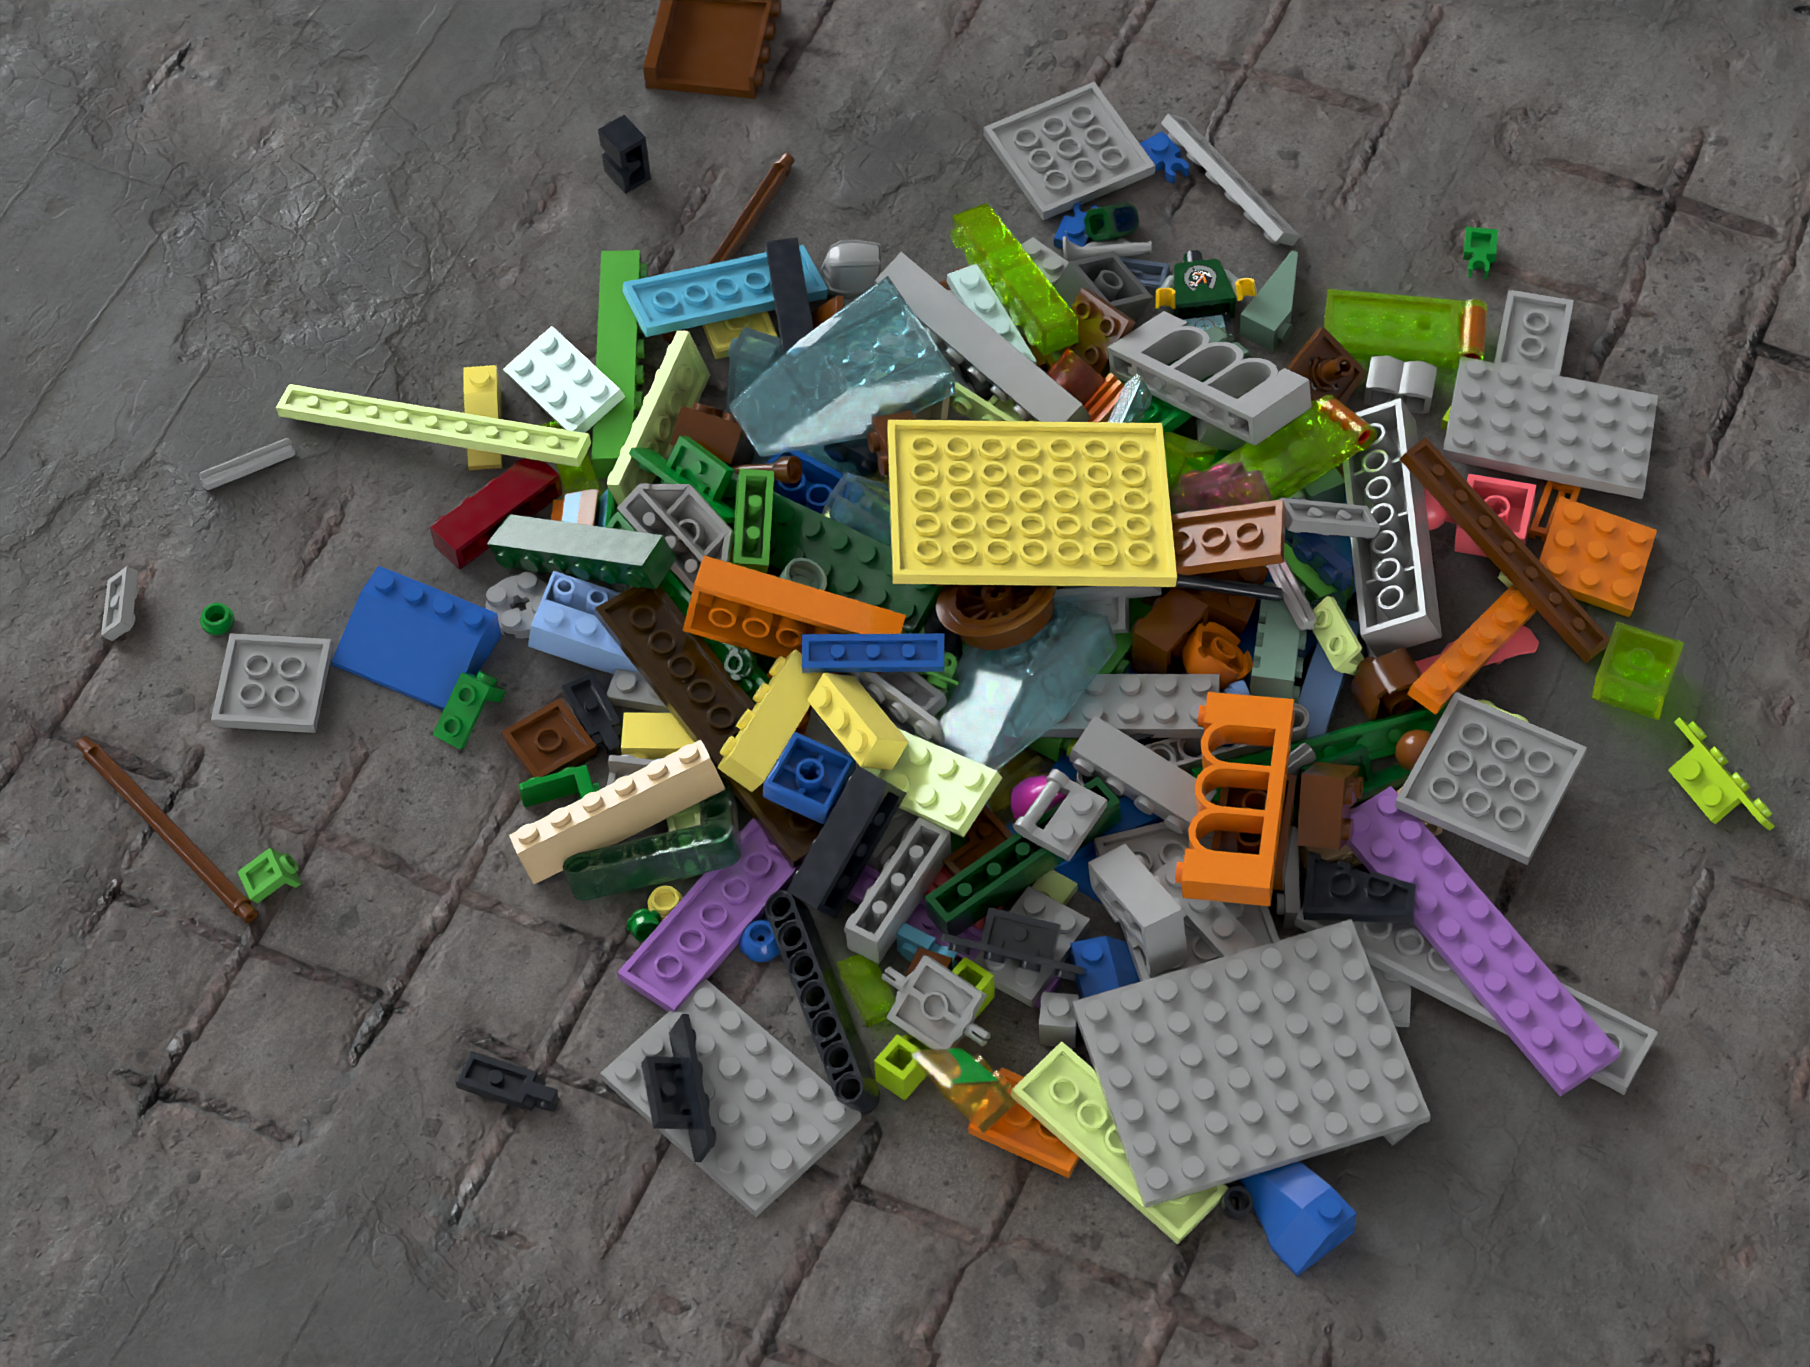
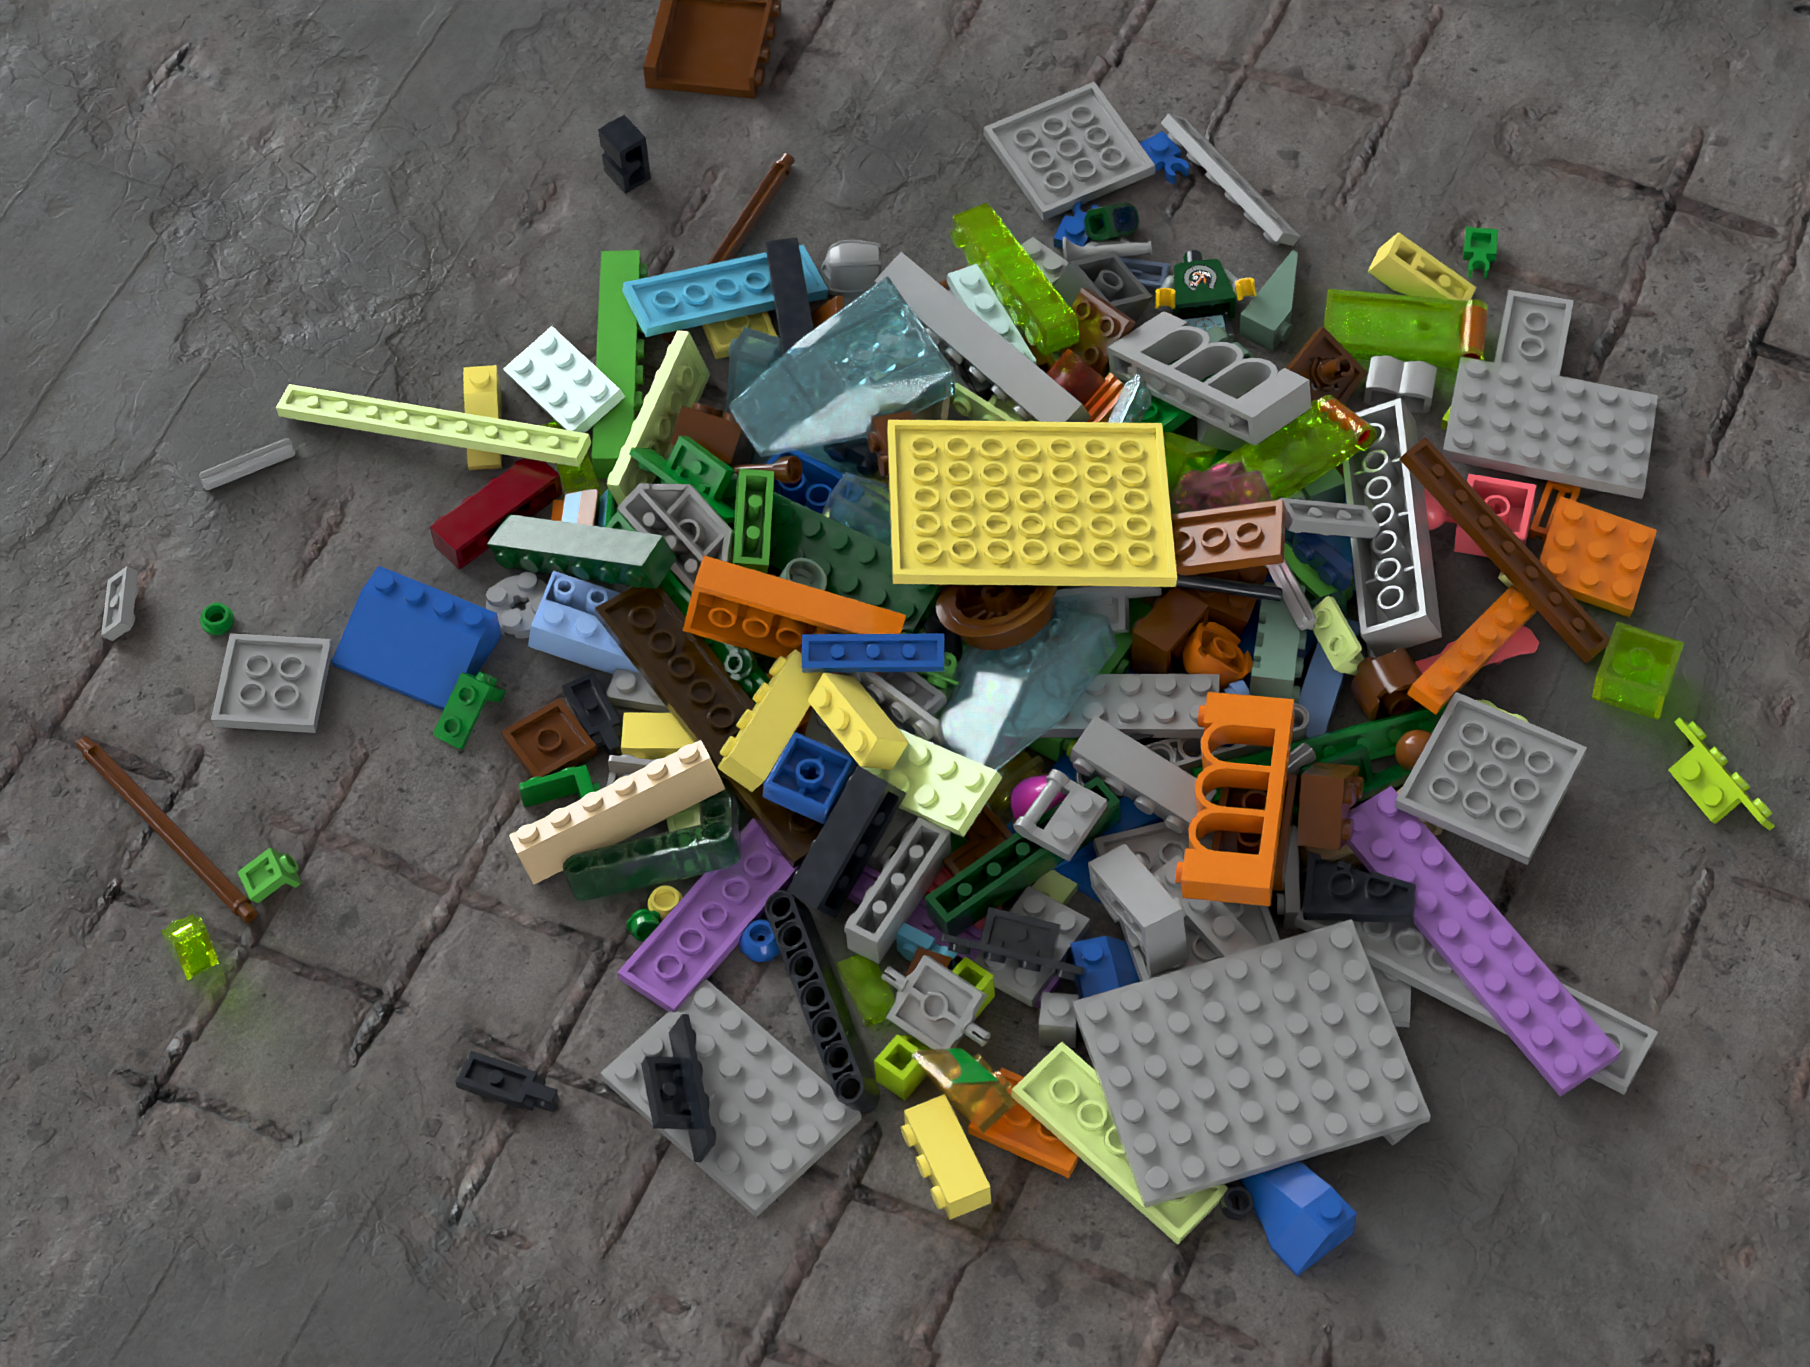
(190, 945): none -> clear neon green arch
(946, 1157): none -> light yellow brick
(1416, 272): none -> light yellow slope

